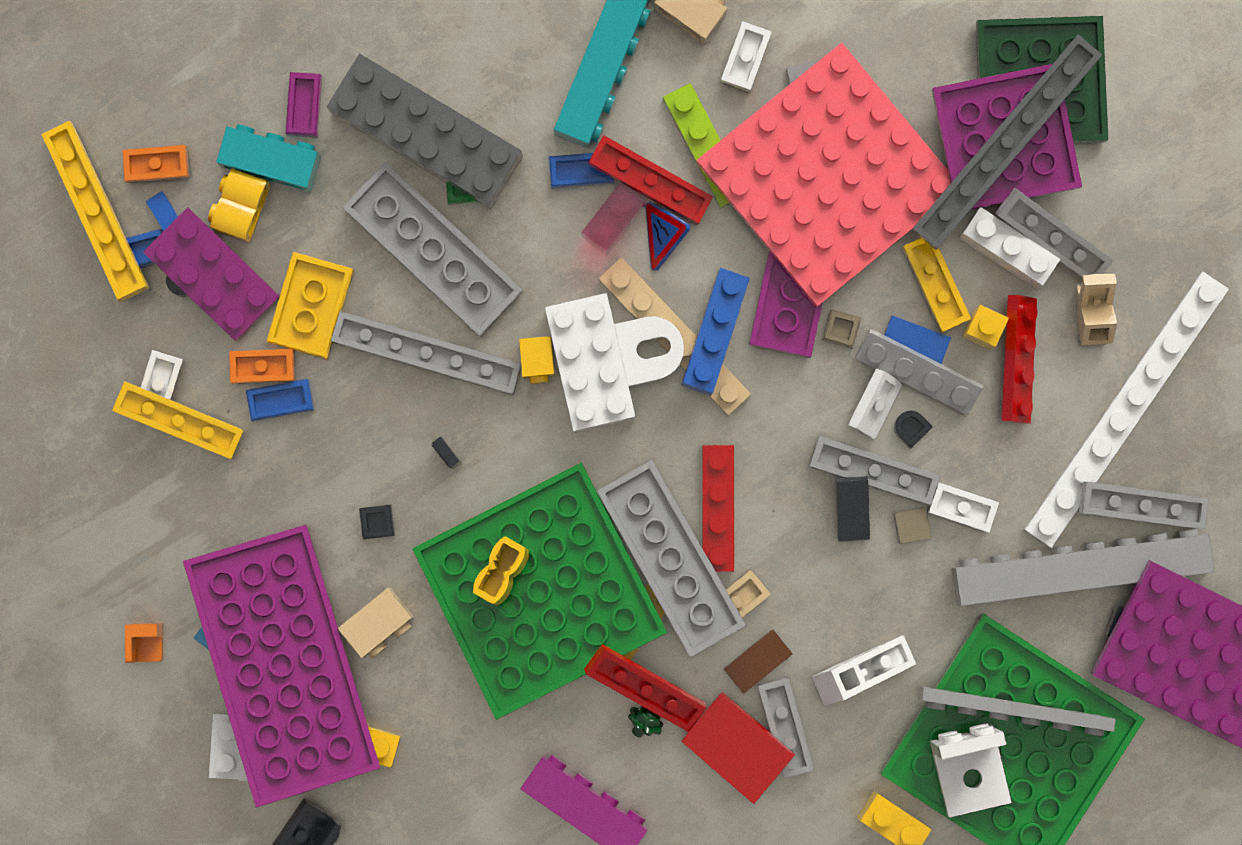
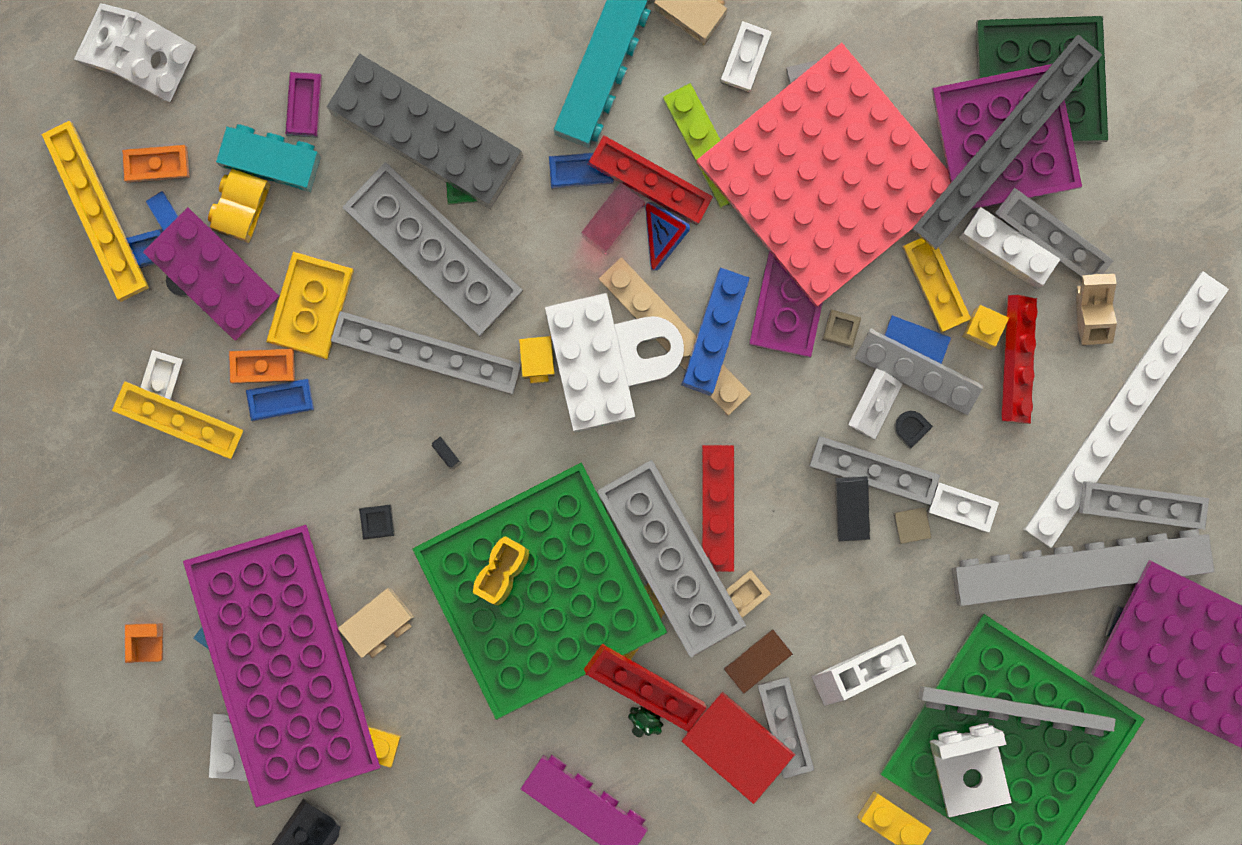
(124, 45): none -> white bracket

